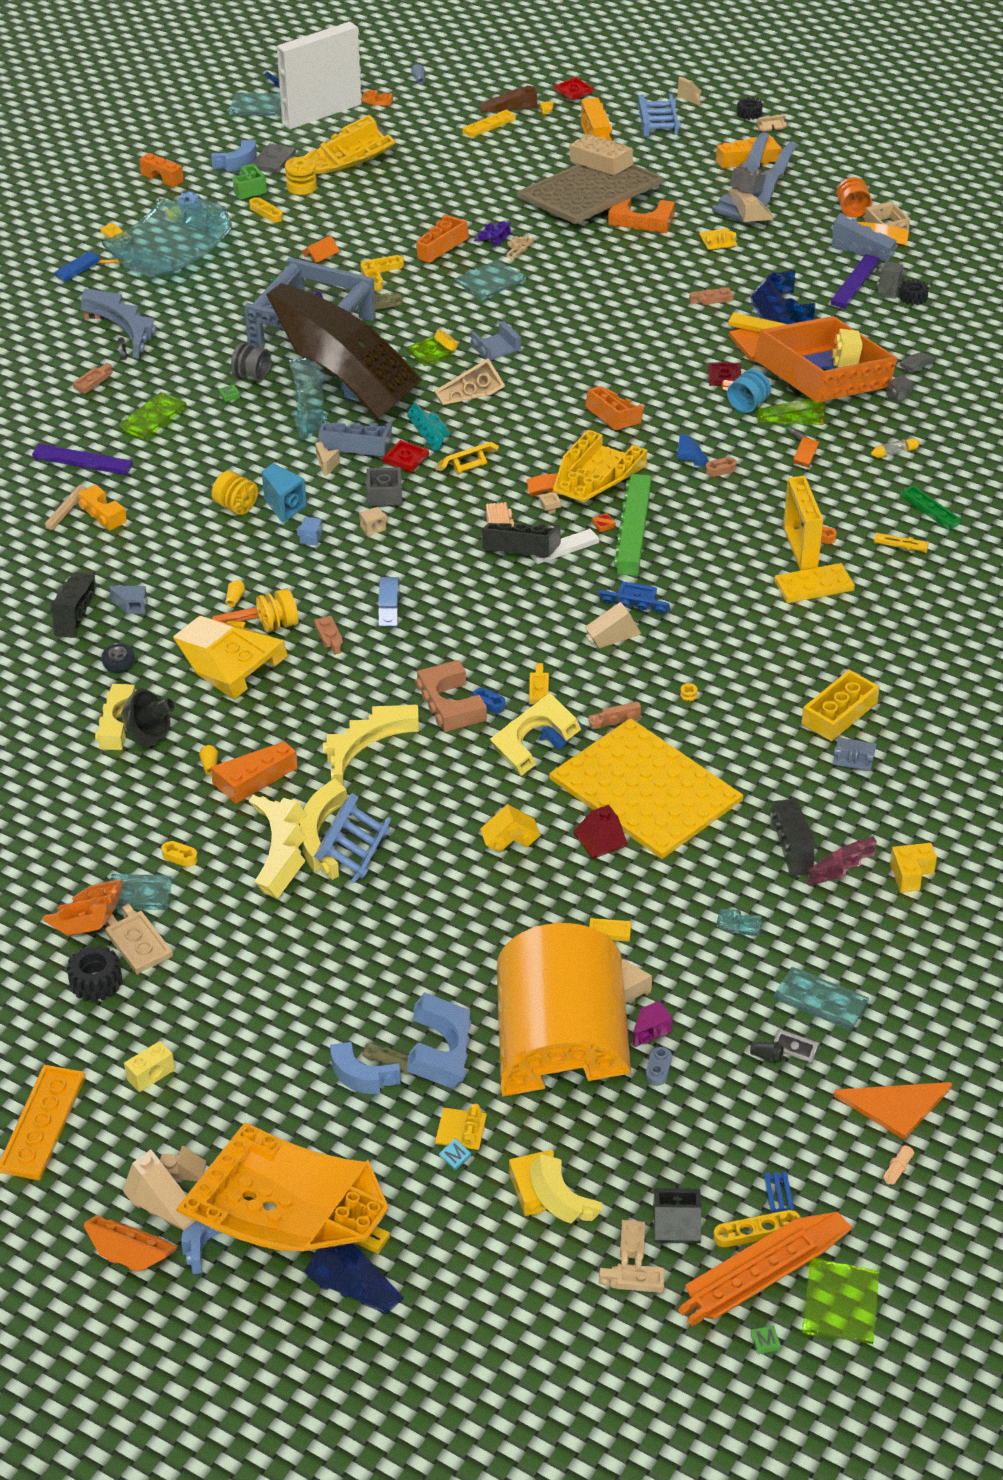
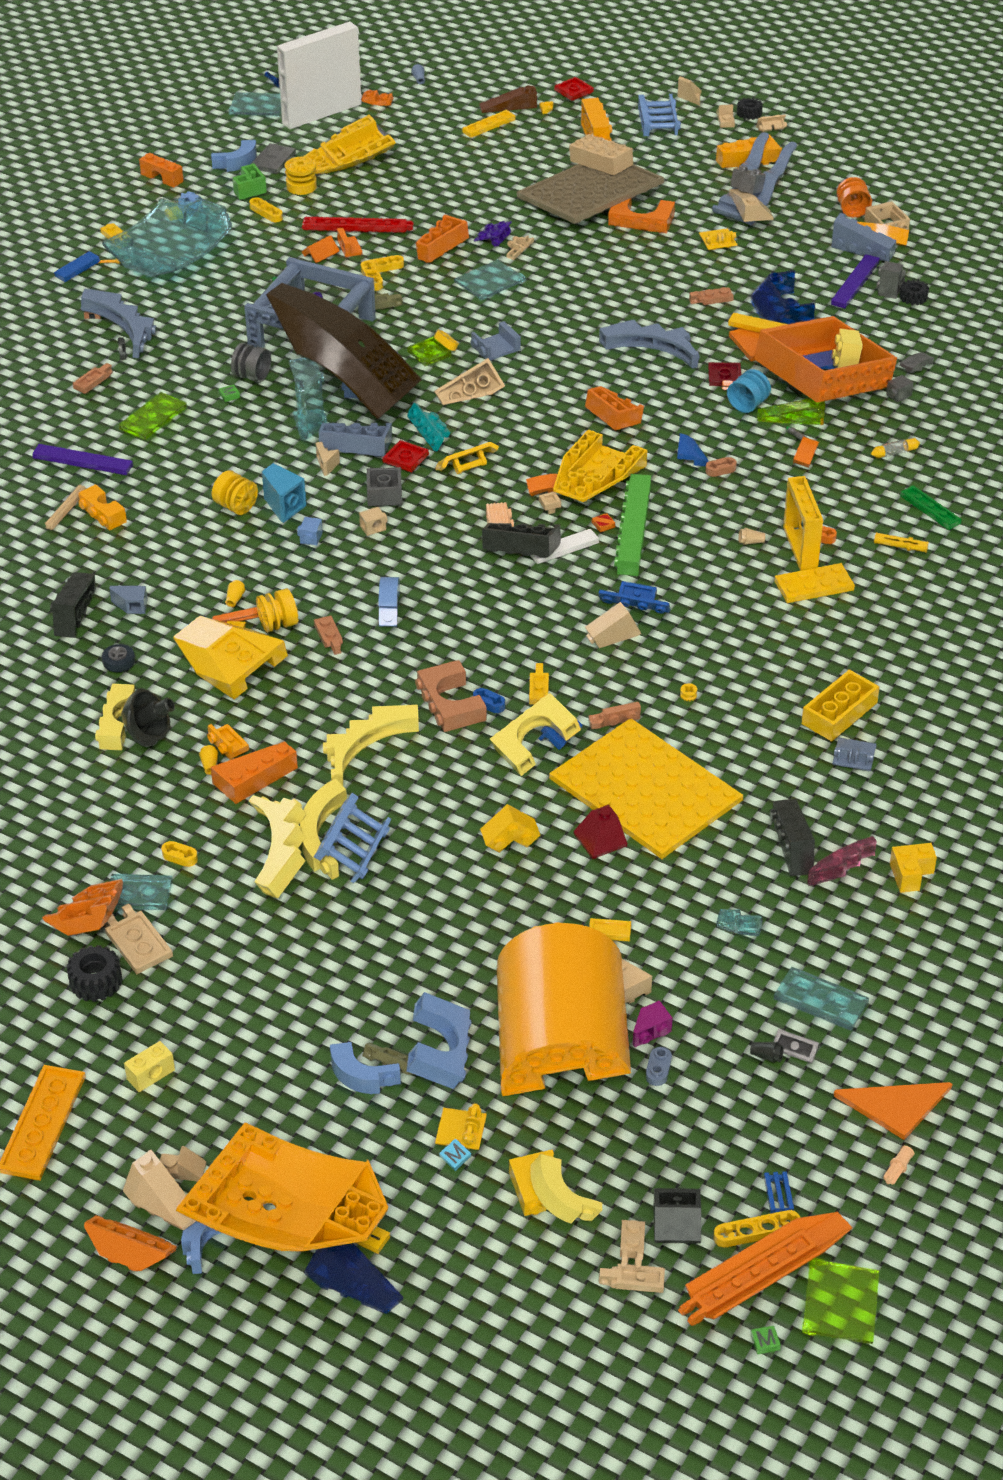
(227, 741): none -> light orange bracket
(348, 245): none -> orange panel
(357, 224): none -> red hinge
(653, 336): none -> sand blue arch
(725, 116): none -> tan slope
(750, 536): none -> tan cone

